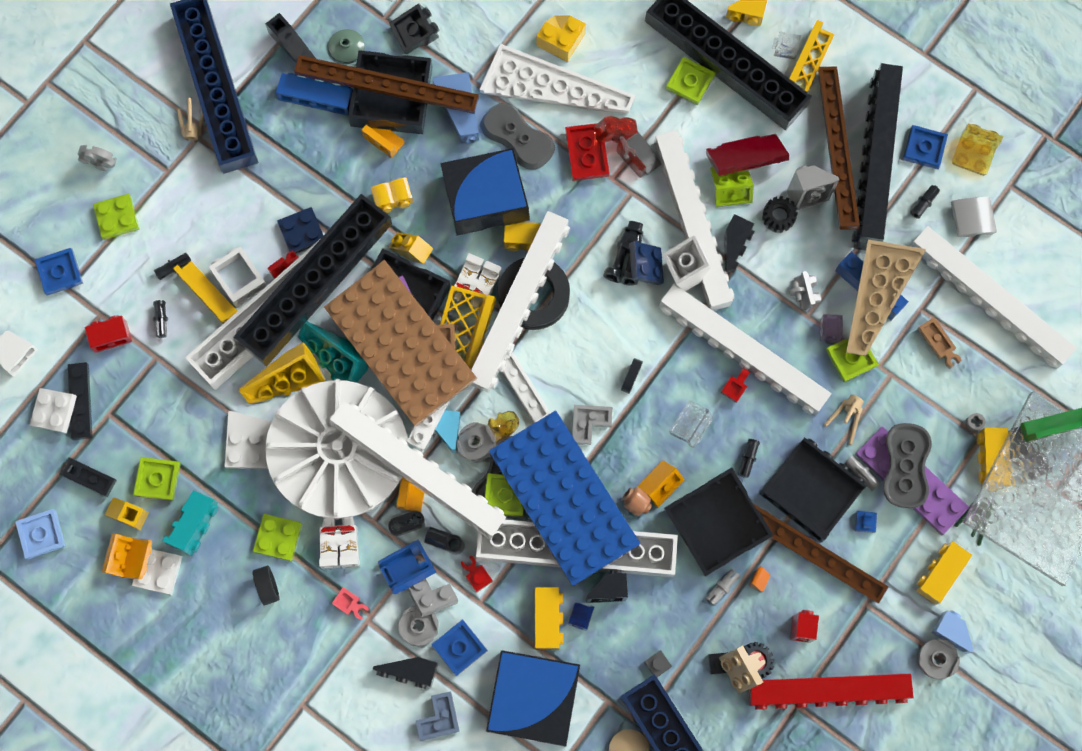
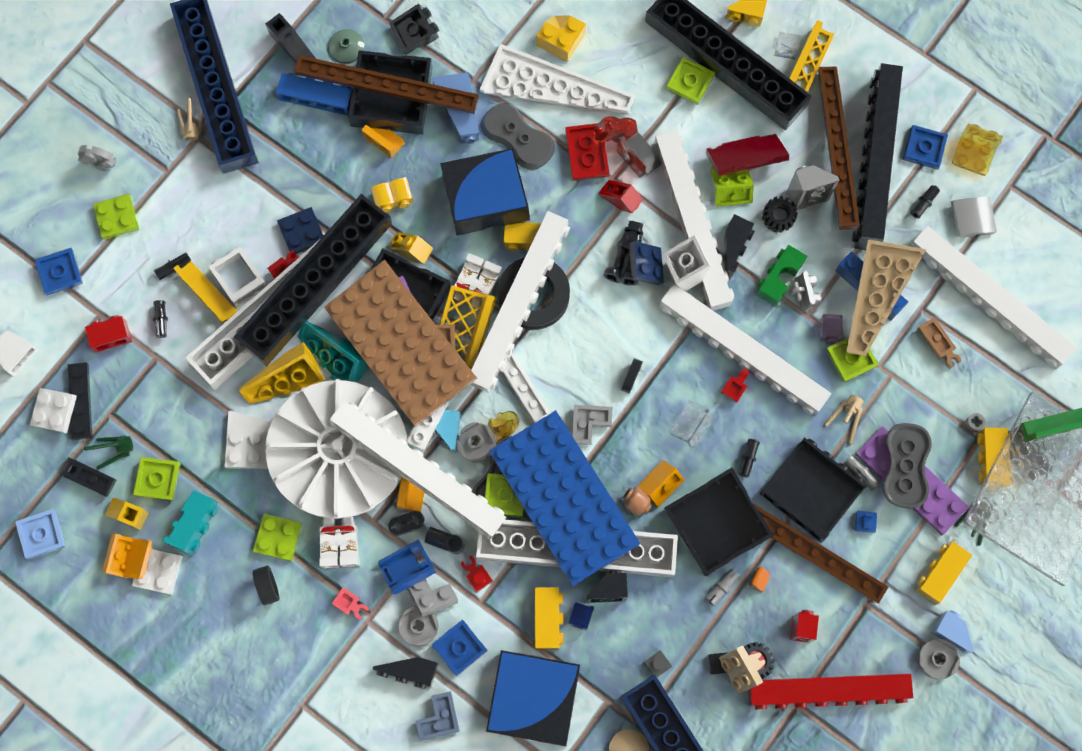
(122, 444): none -> dark green plant
(621, 195): none -> red slope
(789, 262): none -> green arch

